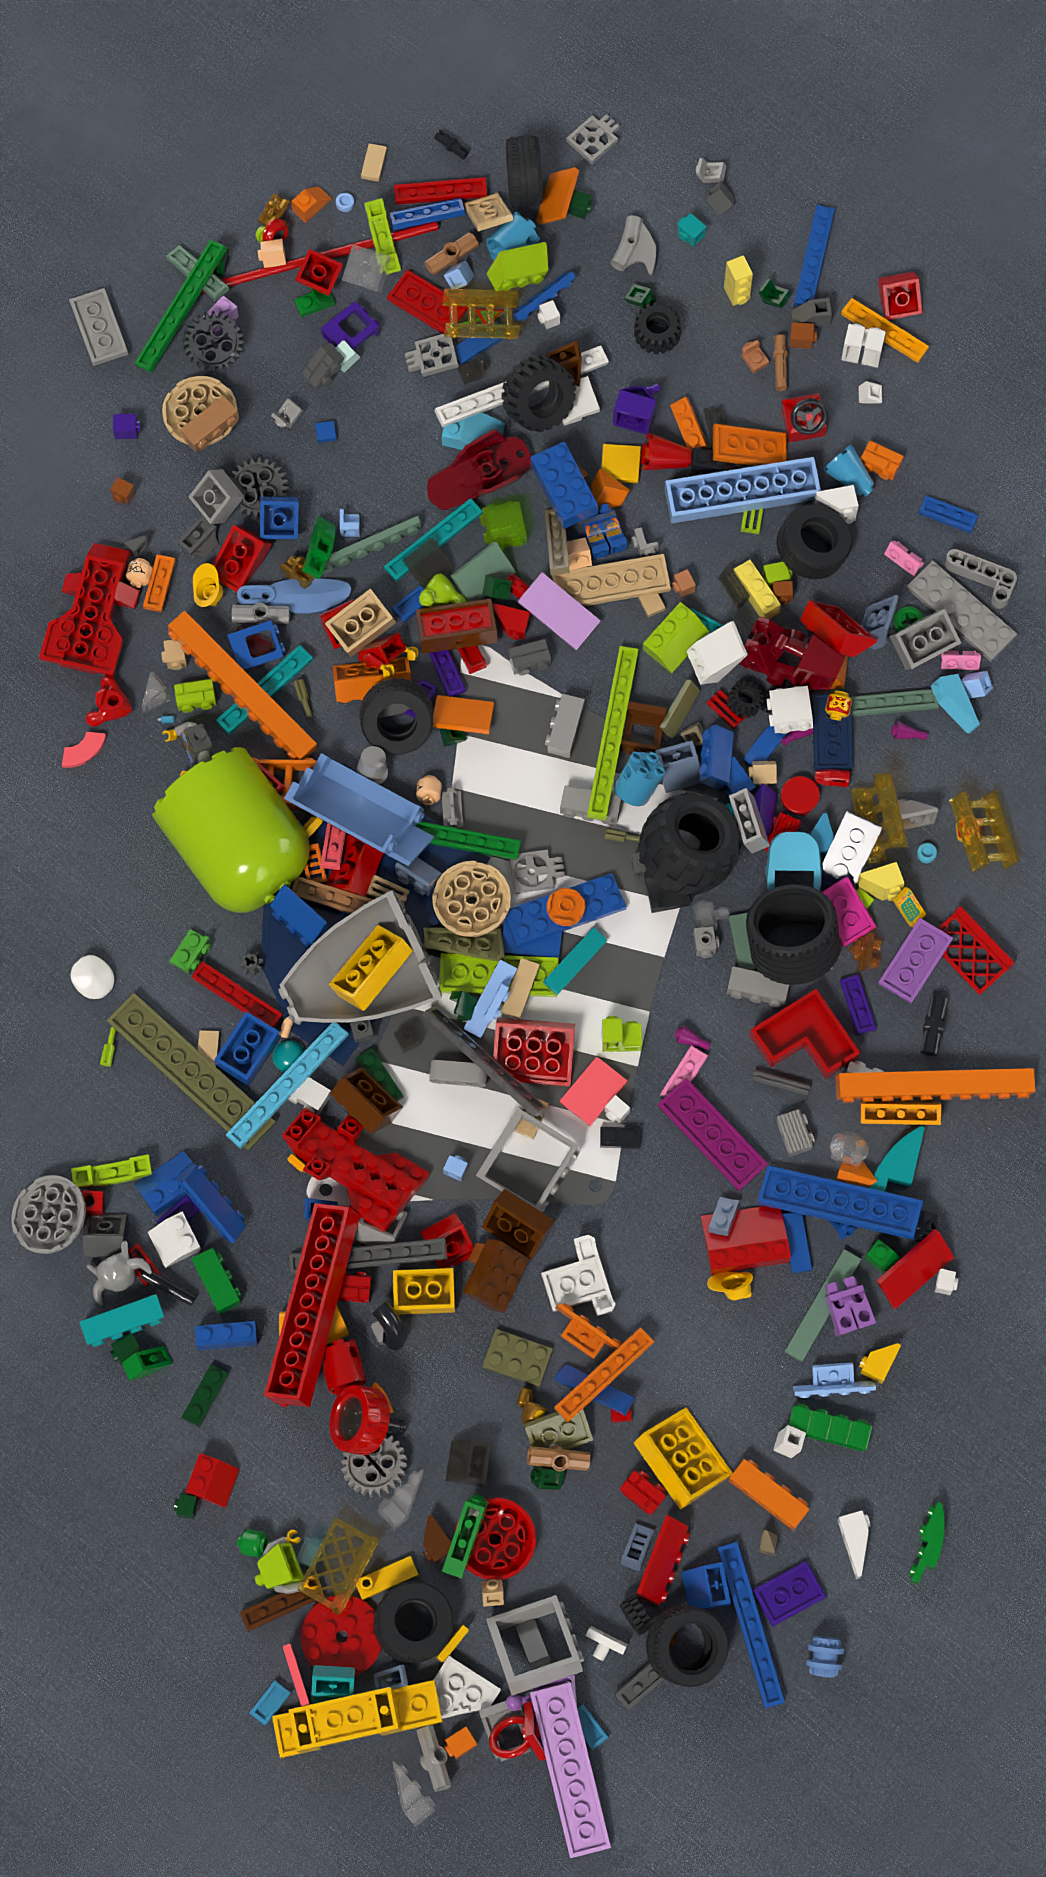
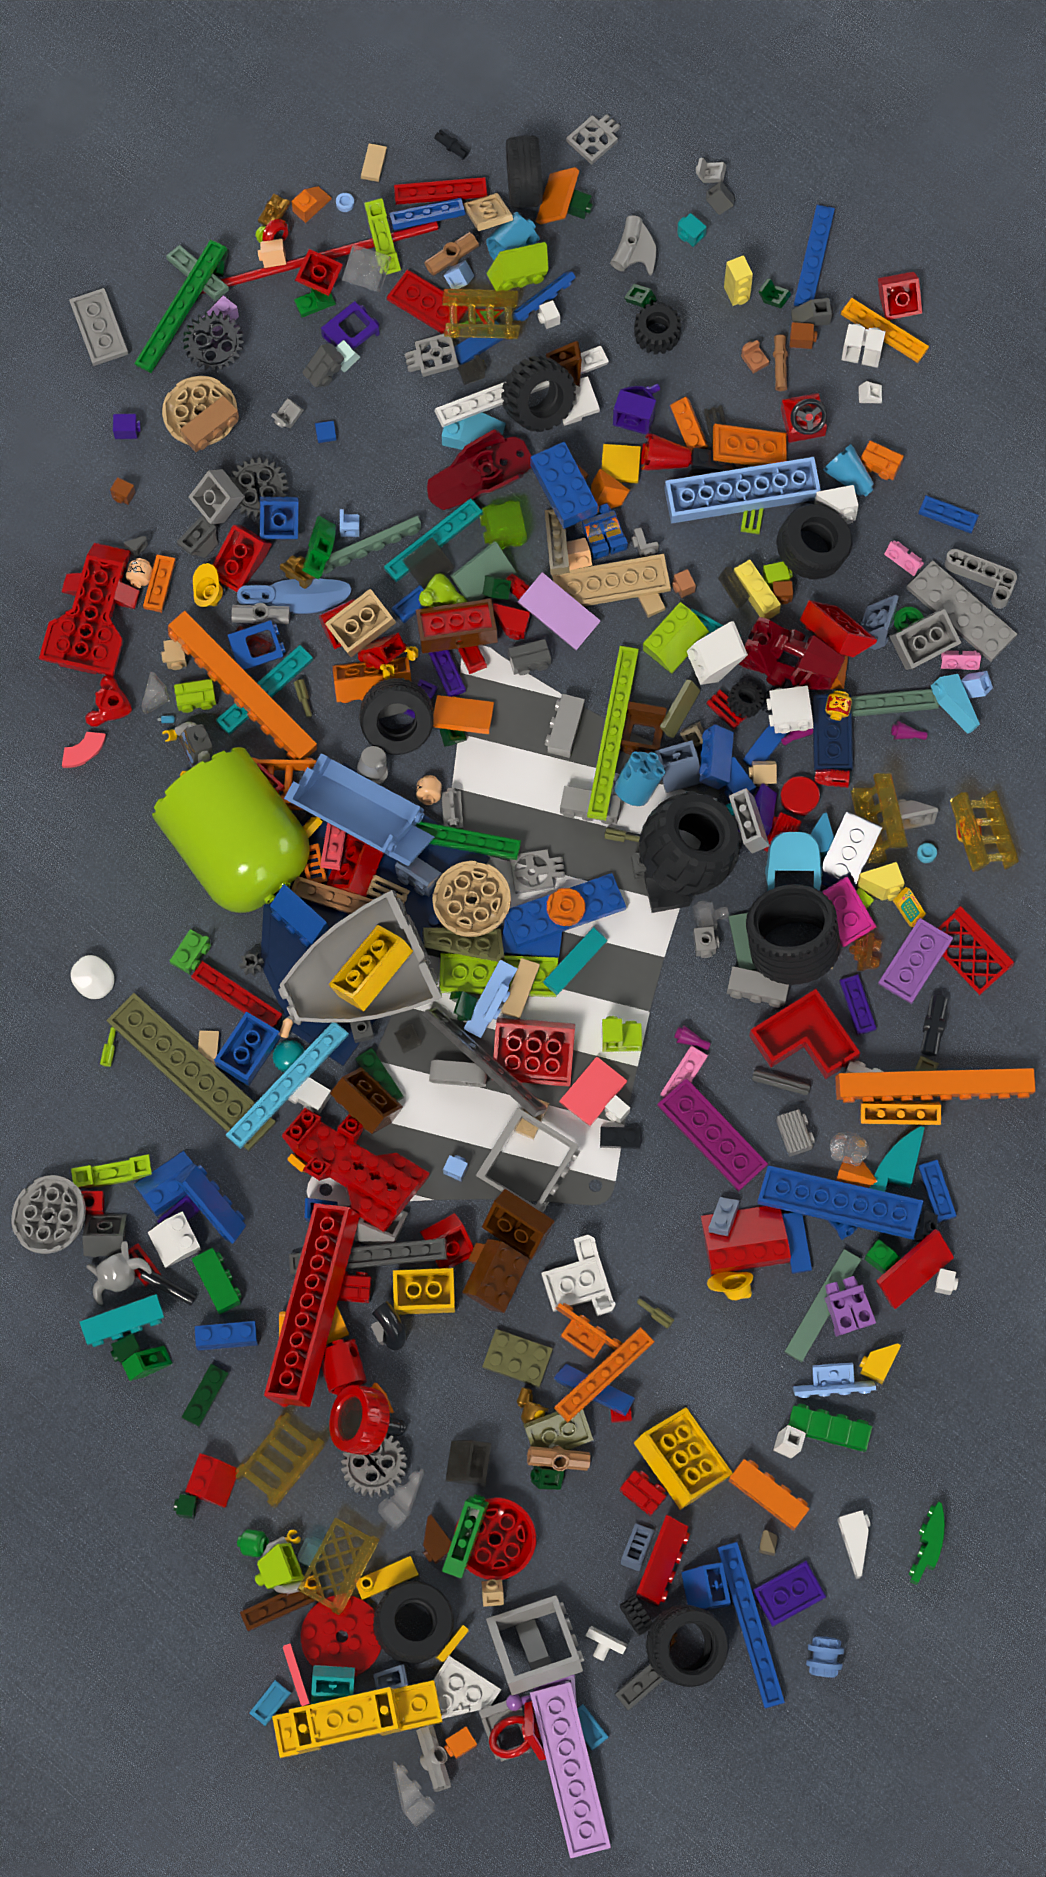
(287, 1479): none -> clear yellow fence
(657, 1314): none -> olive axle
(926, 1065): none -> olive tile
(937, 1191): none -> blue plate

